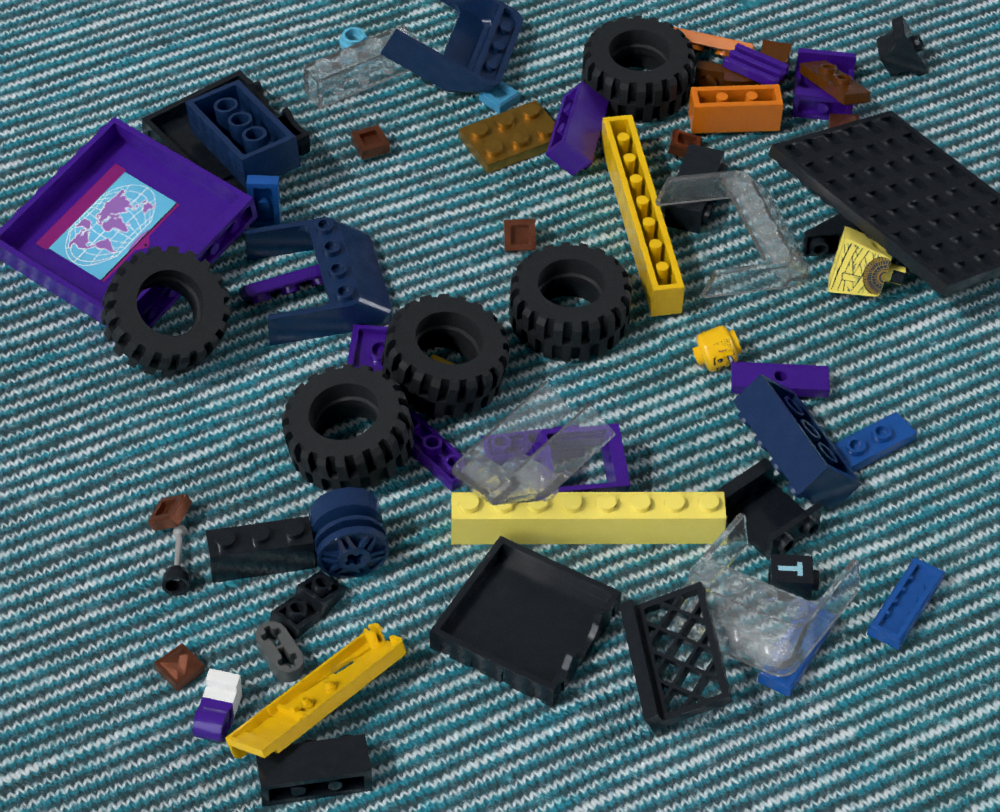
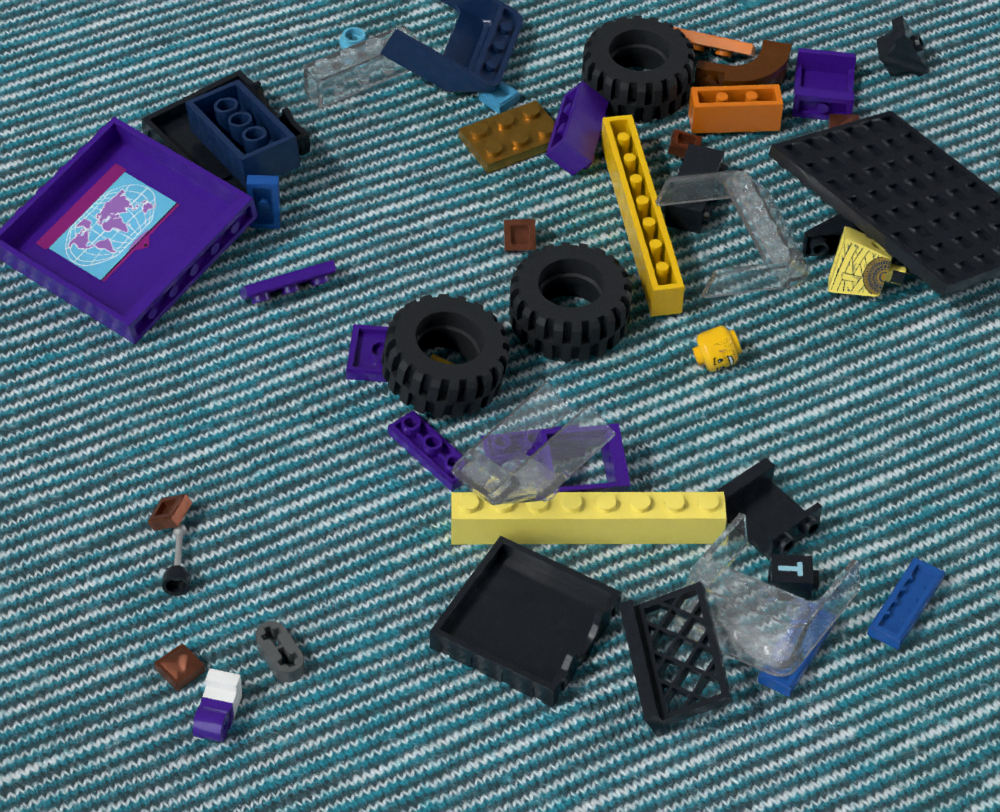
(183, 275): black tyre -> none
(260, 549): black brick -> none
(309, 605): black slope -> none
(315, 770): black brick -> none
(317, 694): yellow piece -> none
(345, 395): black tyre -> none
(347, 270): dark blue windscreen -> none
(348, 532): dark blue wheel -> none
(370, 142): copper plate -> none
(755, 65): dark purple tile -> none
(796, 443): dark blue brick -> none
(802, 379): dark purple tile -> none
(835, 82): reddish brown plate -> none
(875, 441): blue plate -> none

